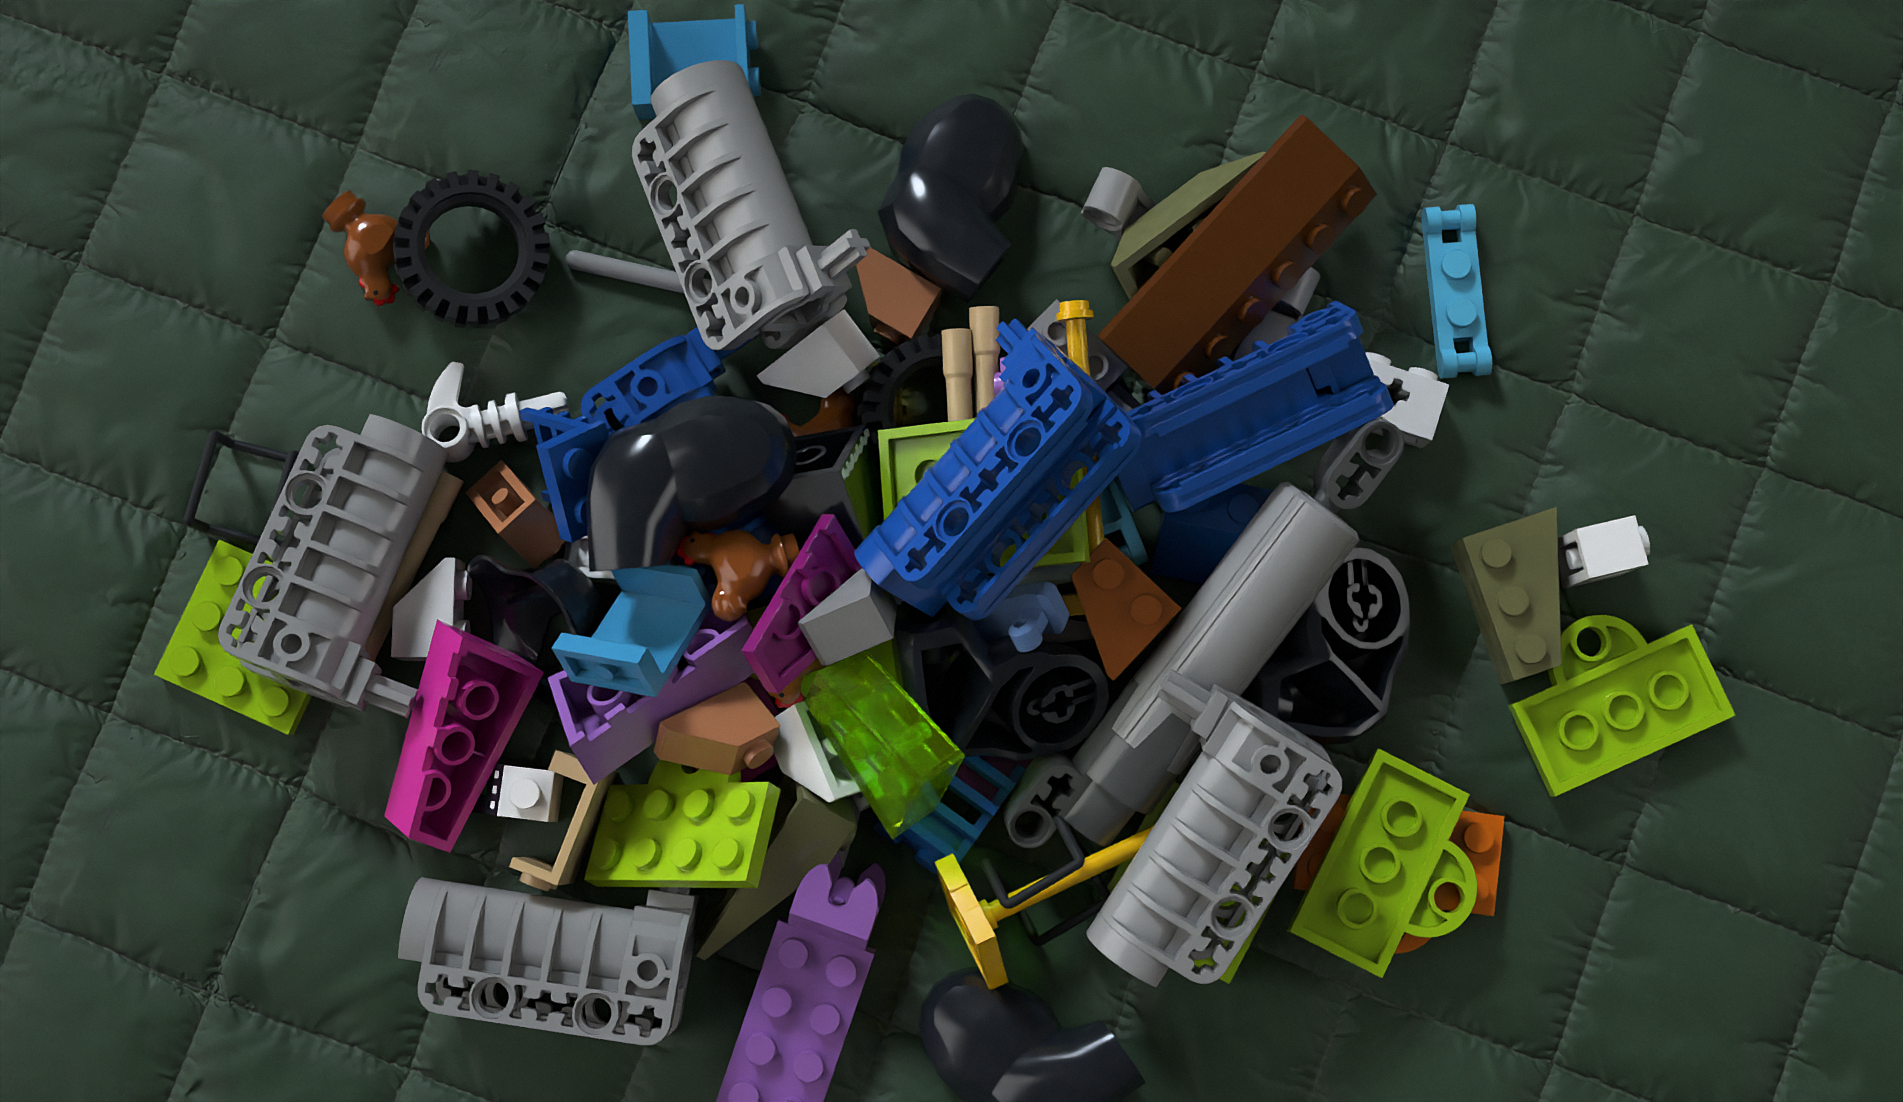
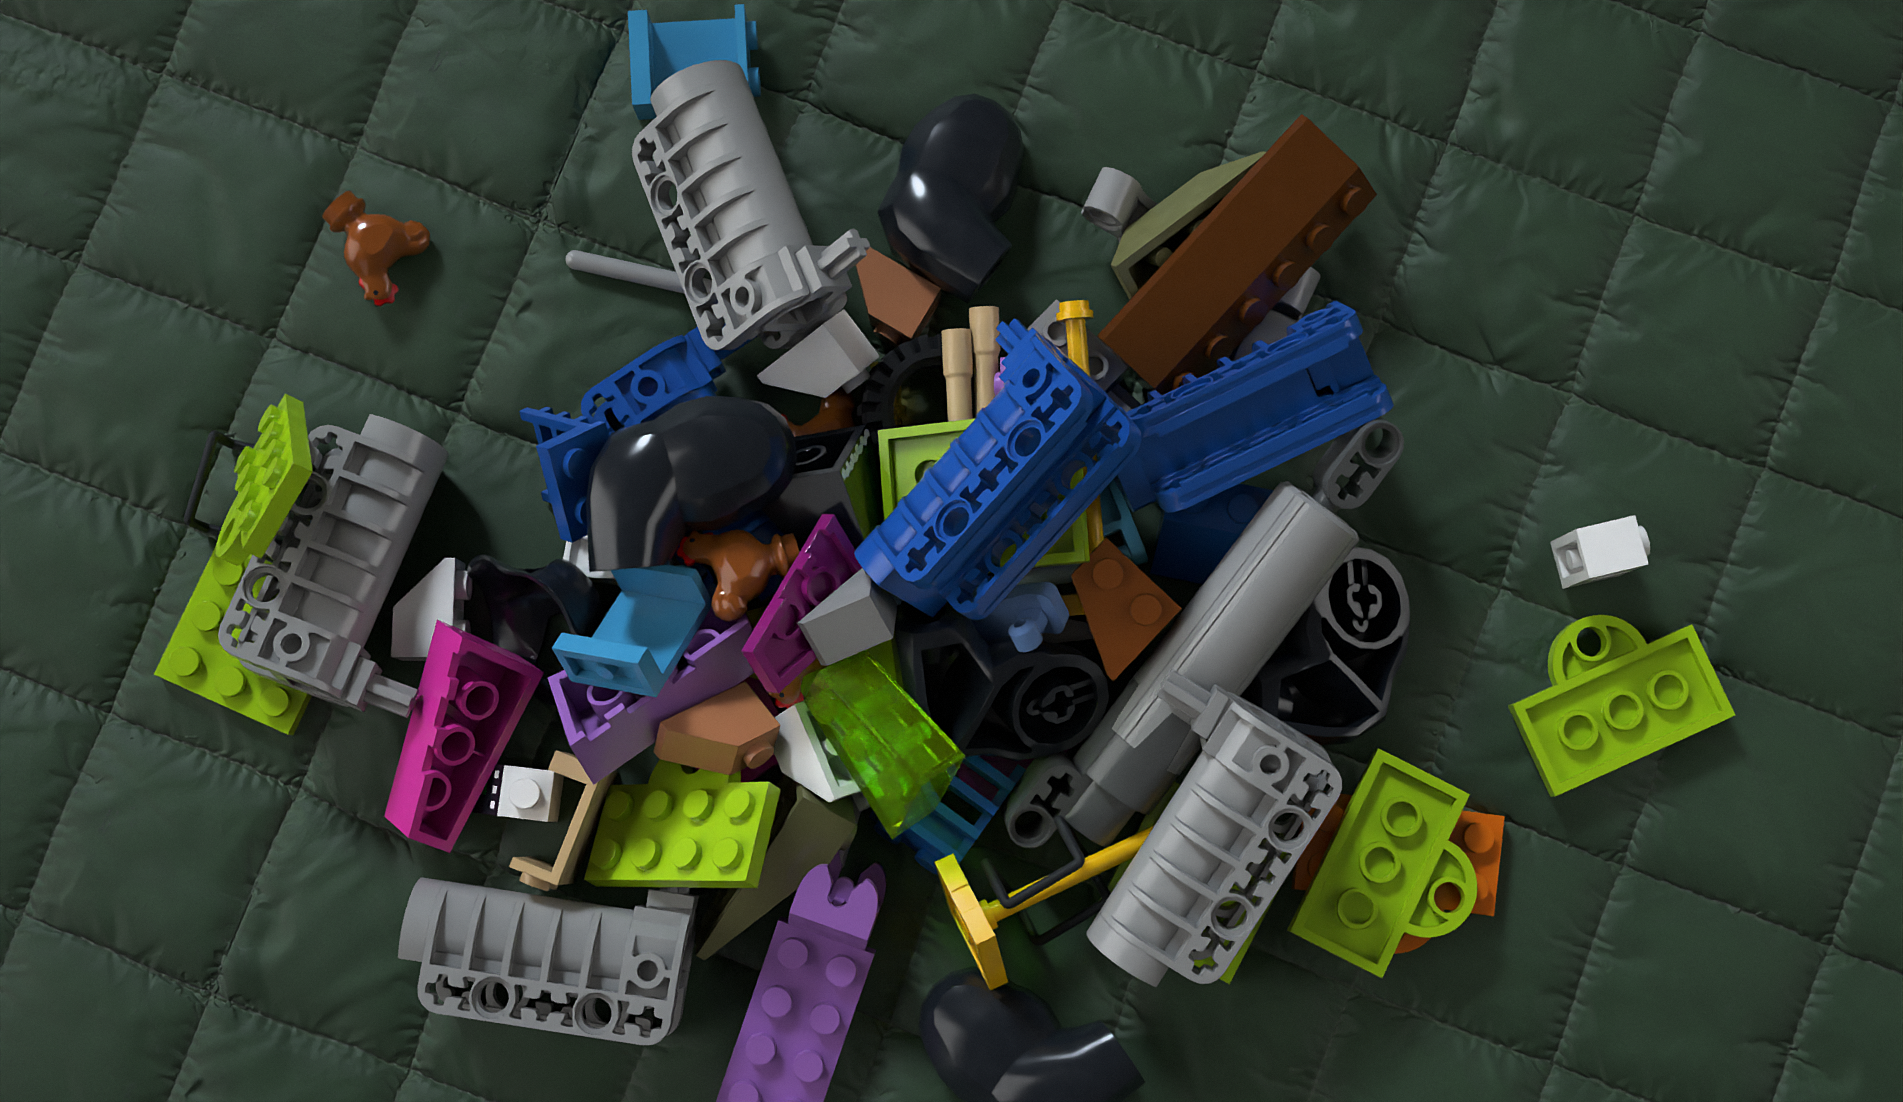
(267, 482): none -> lime plate
(434, 515): tan piece -> none
(477, 424): white piece -> none
(491, 195): black tyre -> none
(516, 514): nougat slope -> none
(1418, 398): white brick -> none
(1455, 291): medium azure plate -> none
(1515, 593): olive wedge -> none

